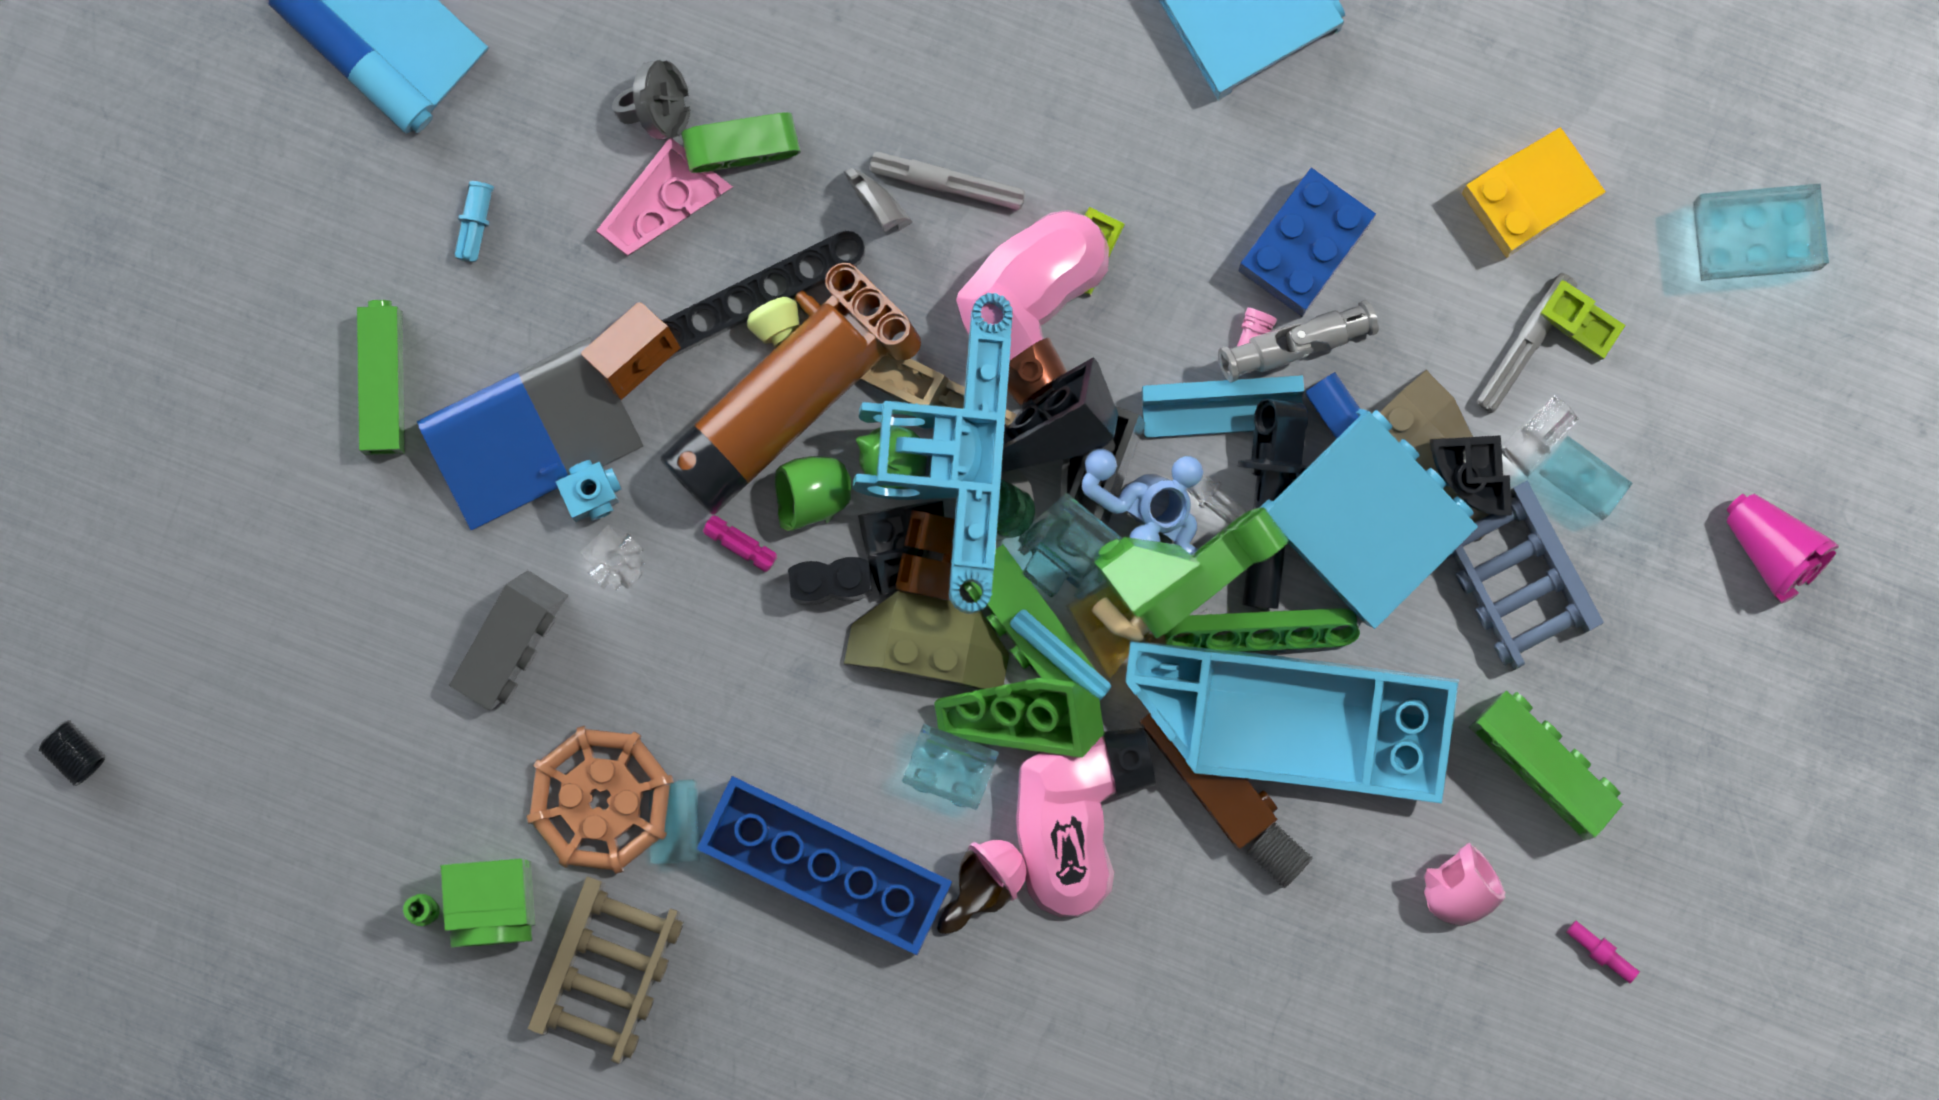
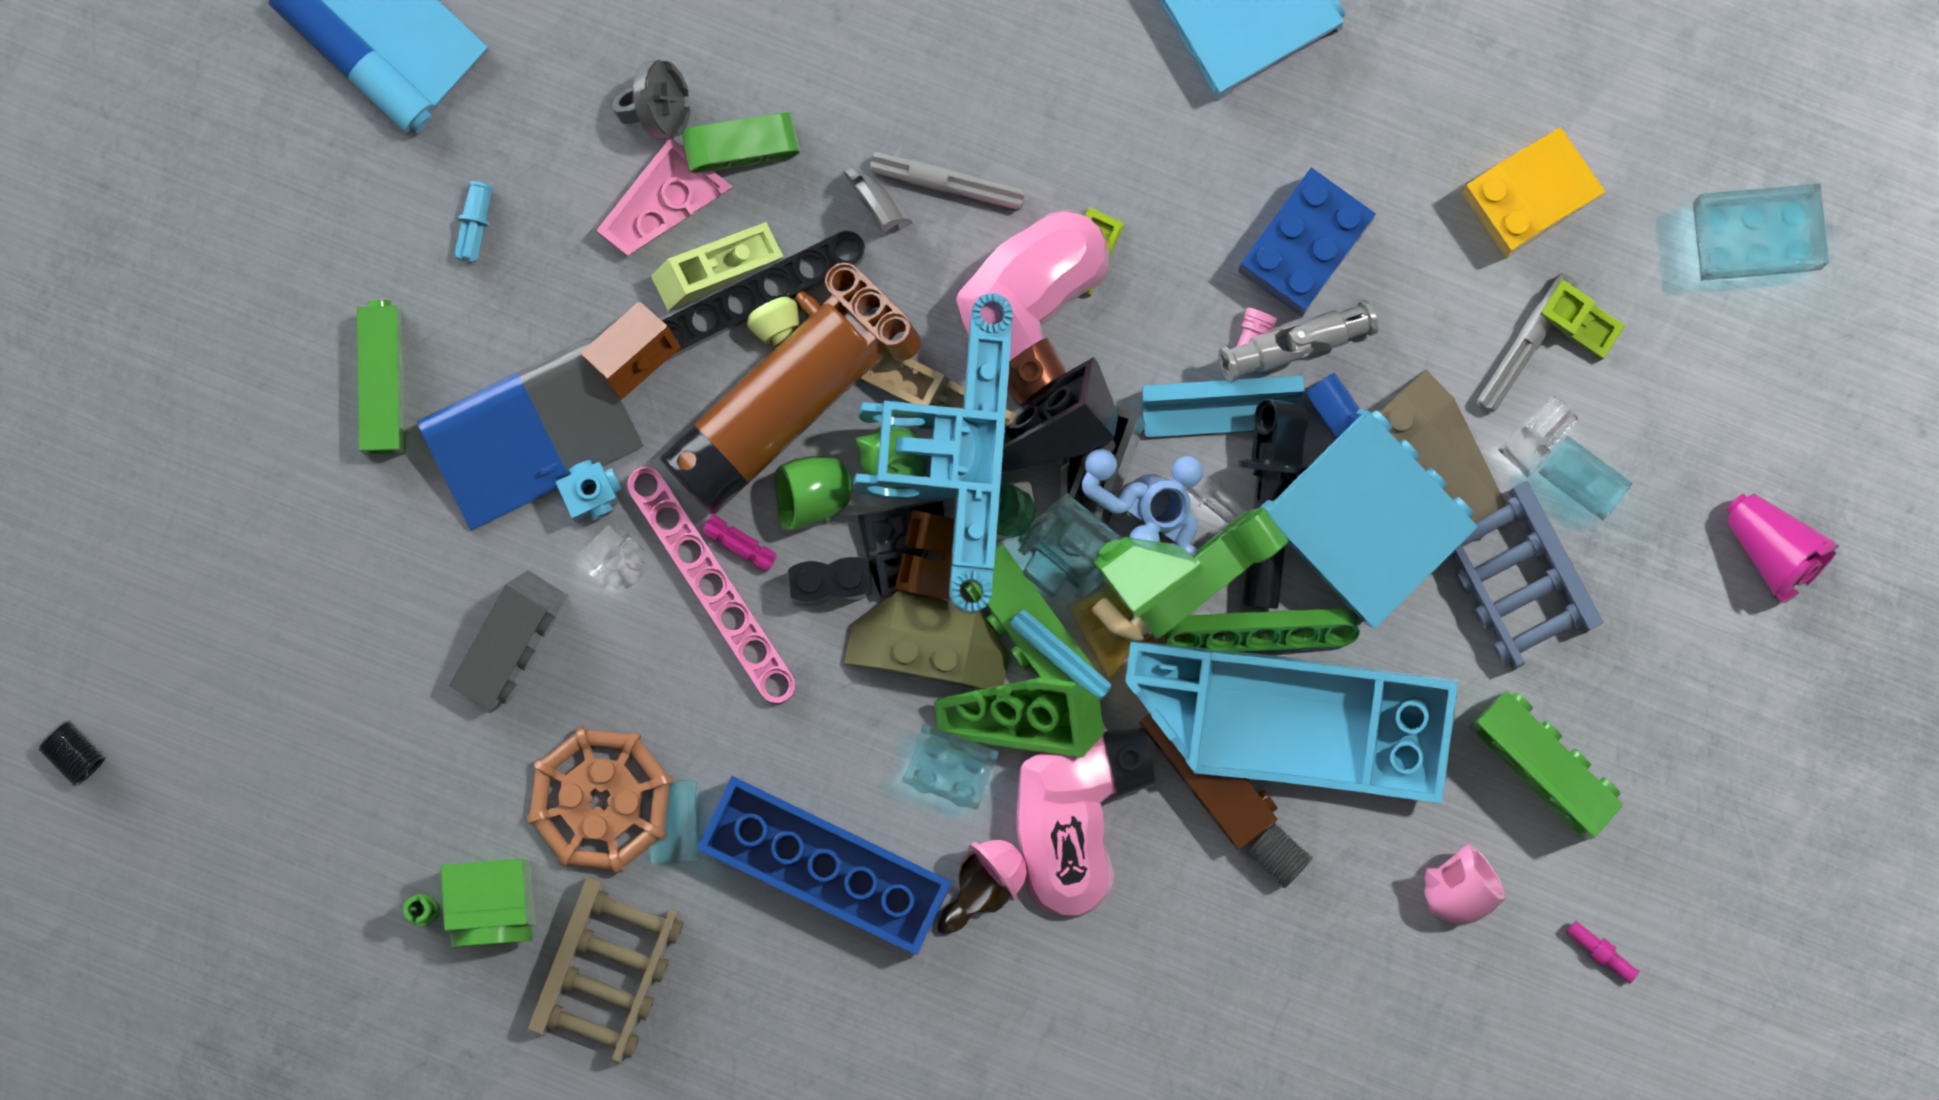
(696, 571): none -> bright pink beam
(715, 265): none -> yellowish green slope
(1475, 471): black brick -> none

